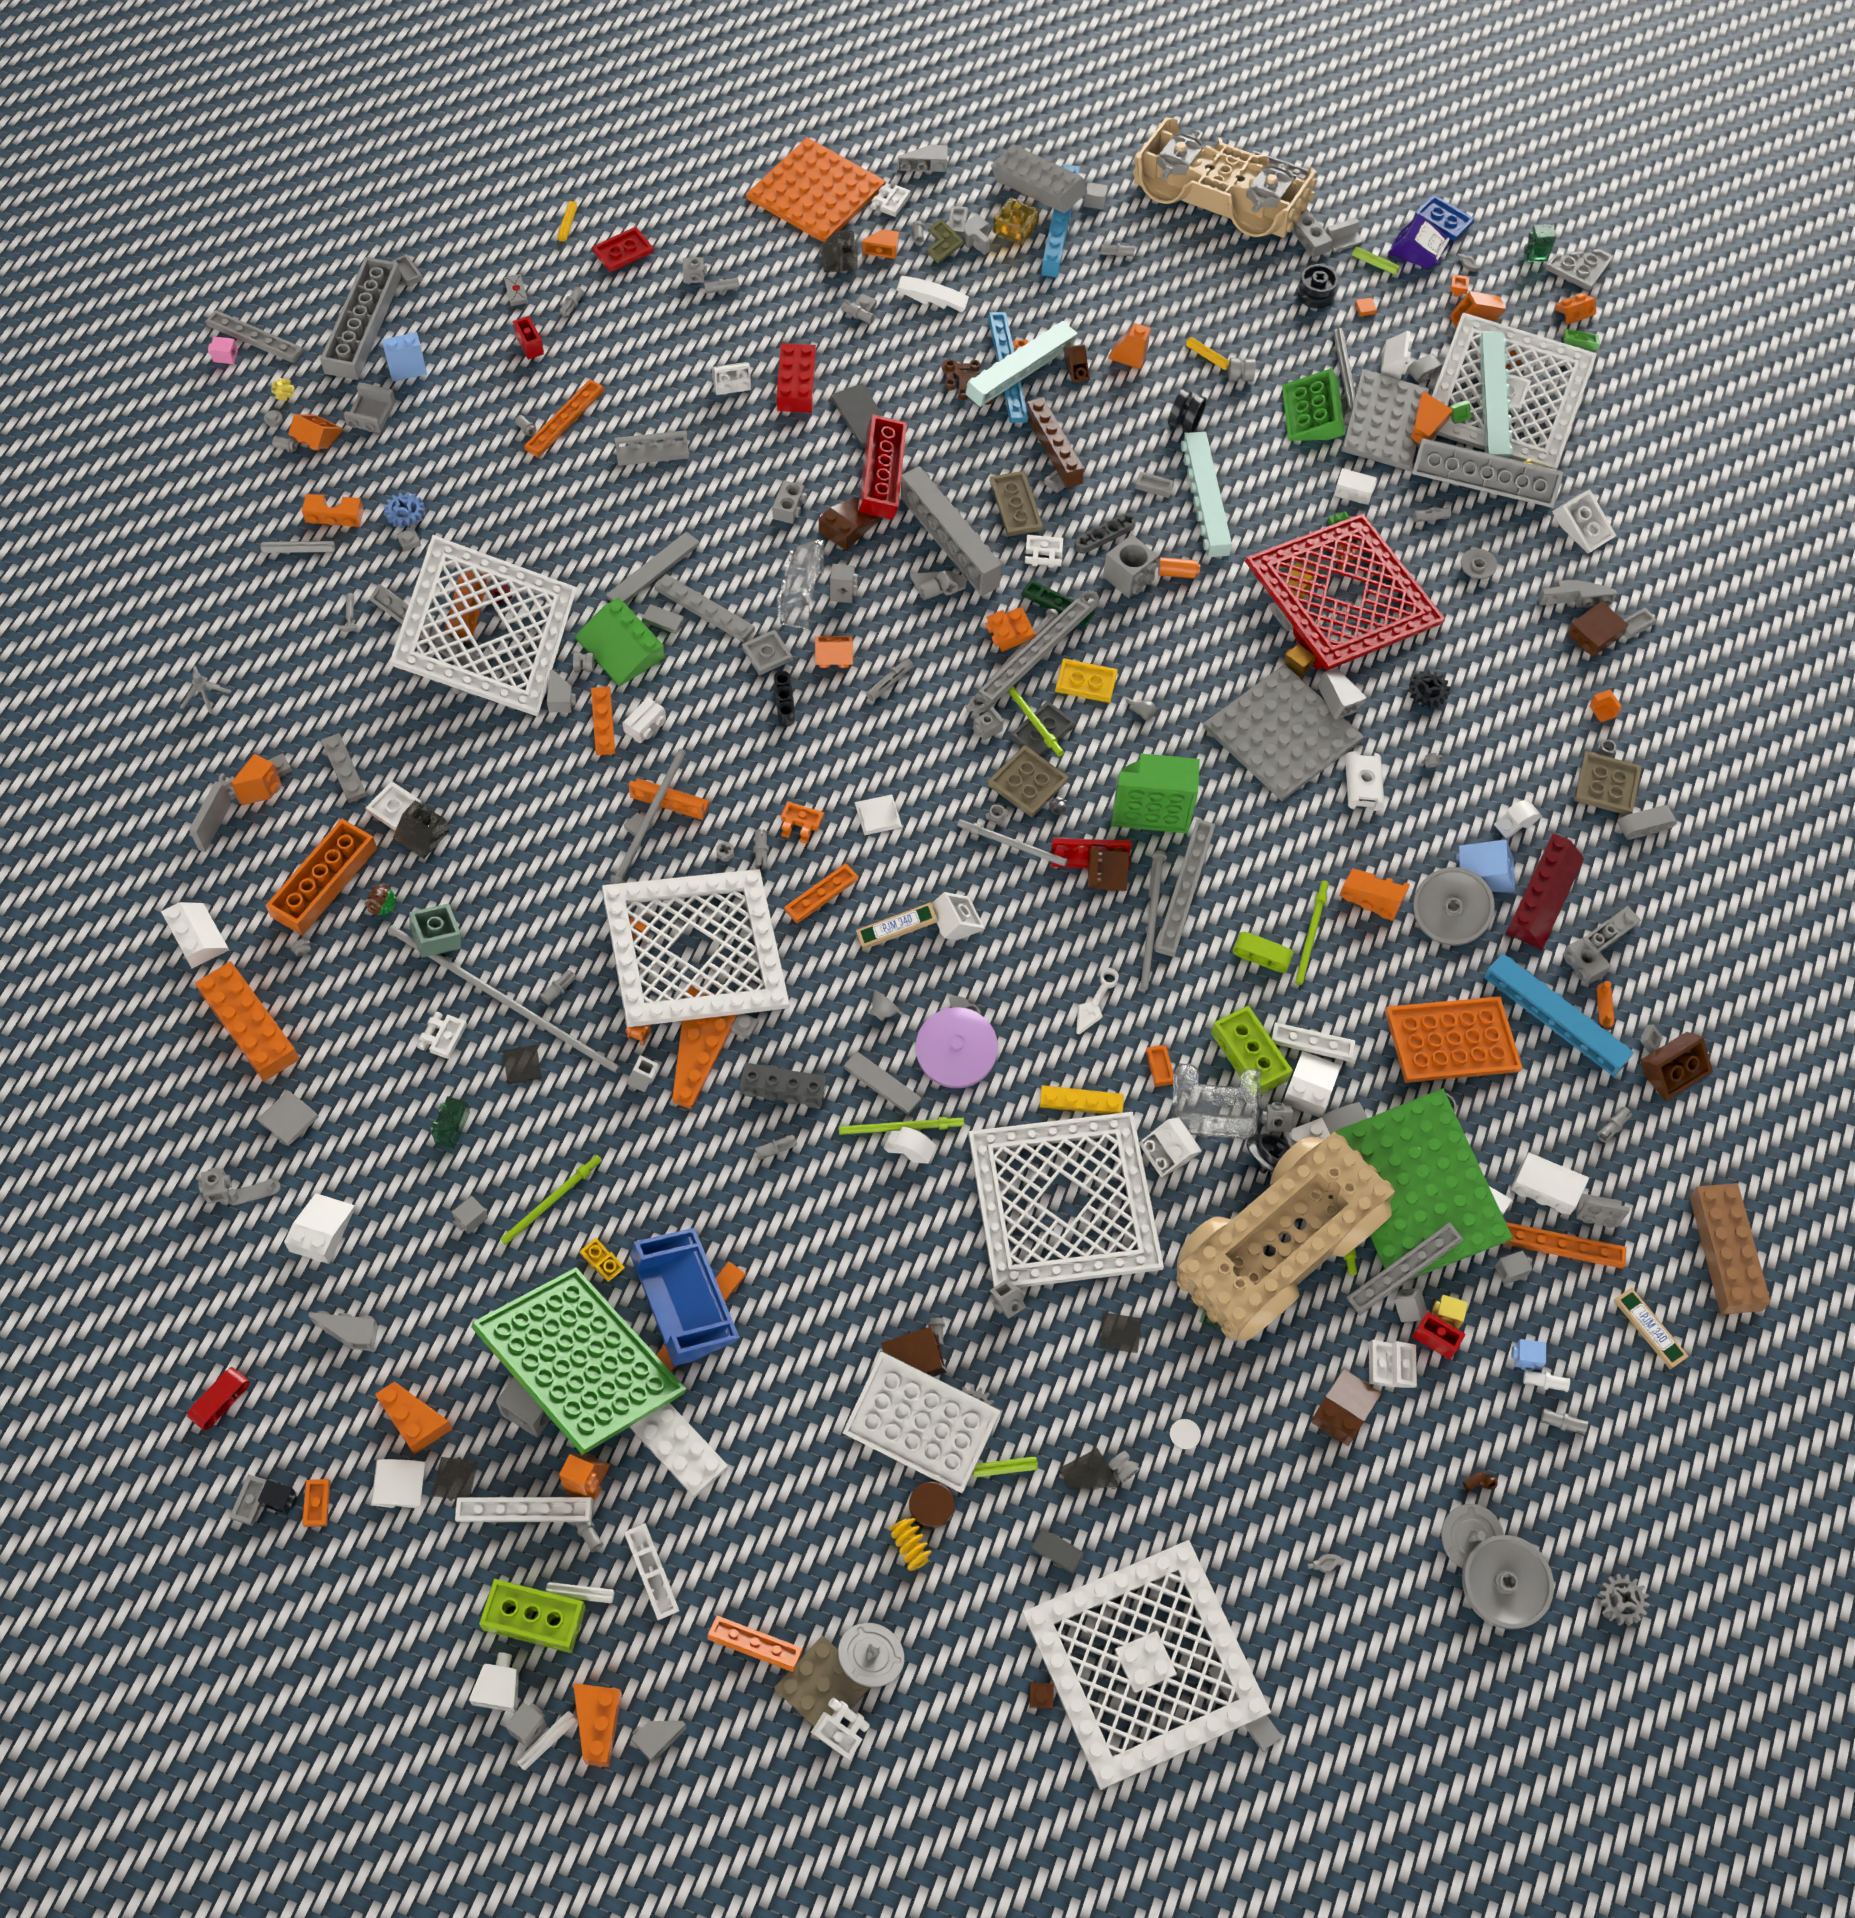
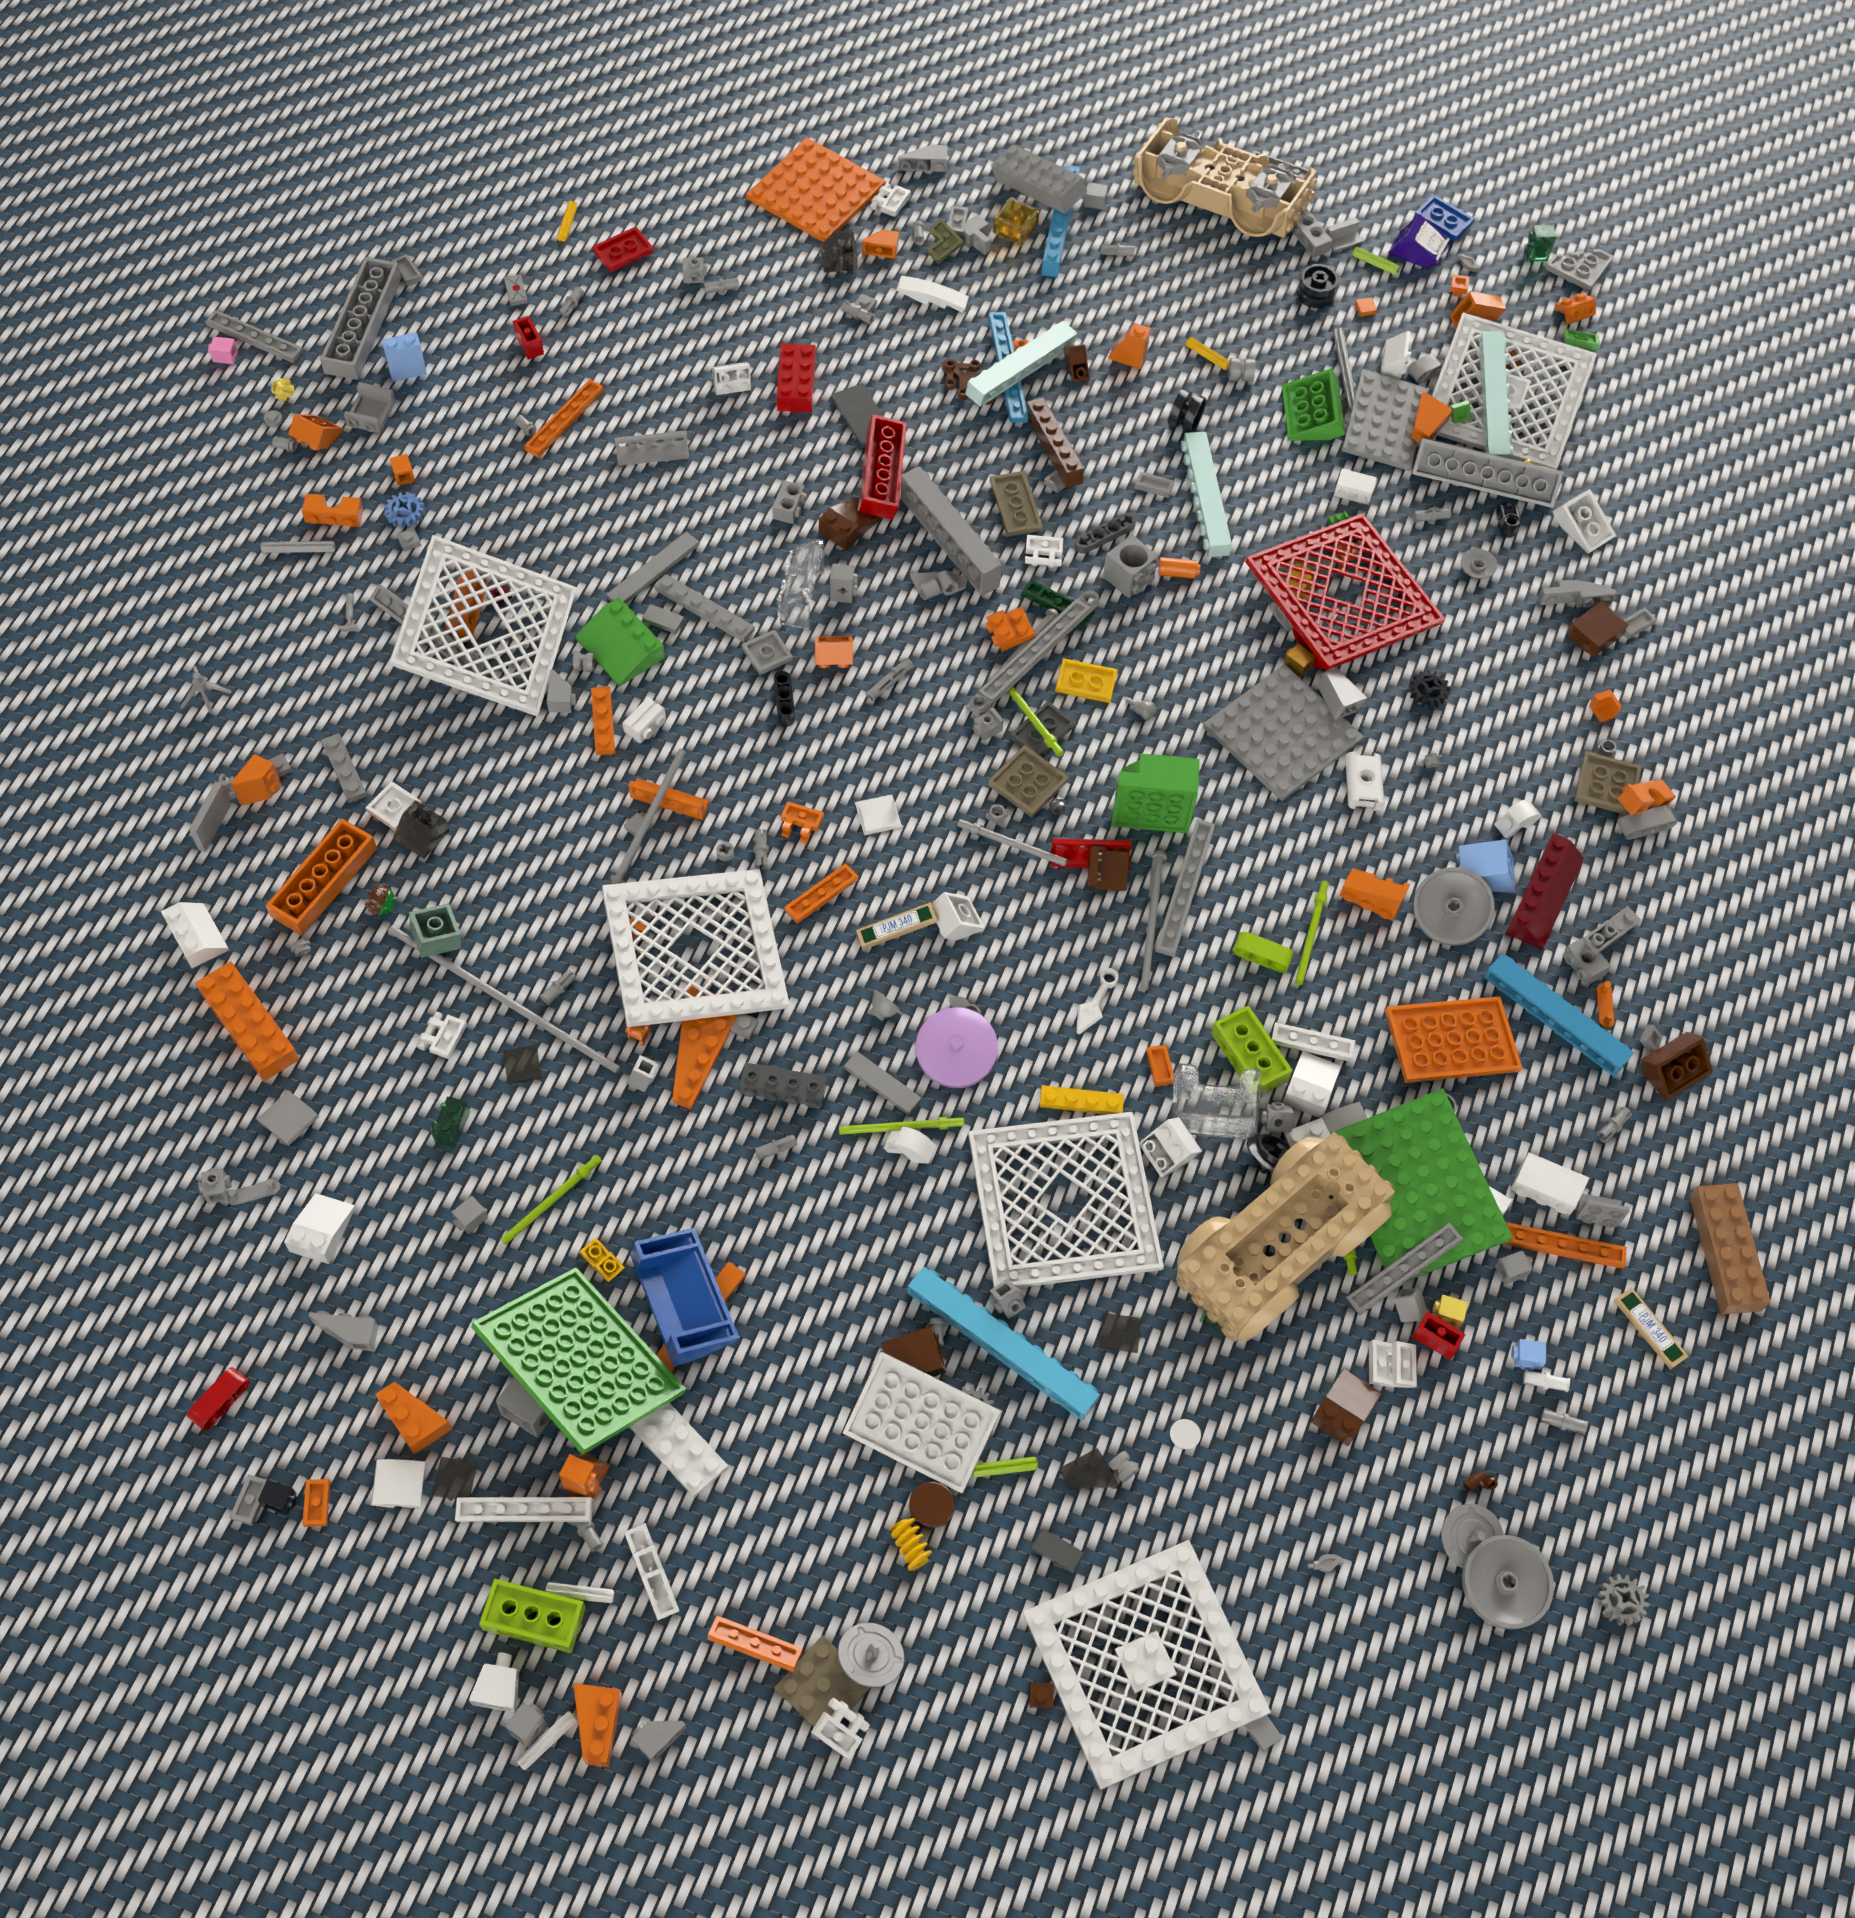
(402, 469): none -> orange brick
(1003, 1343): none -> medium azure brick
(1508, 519): none -> black piece
(1643, 795): none -> orange arch

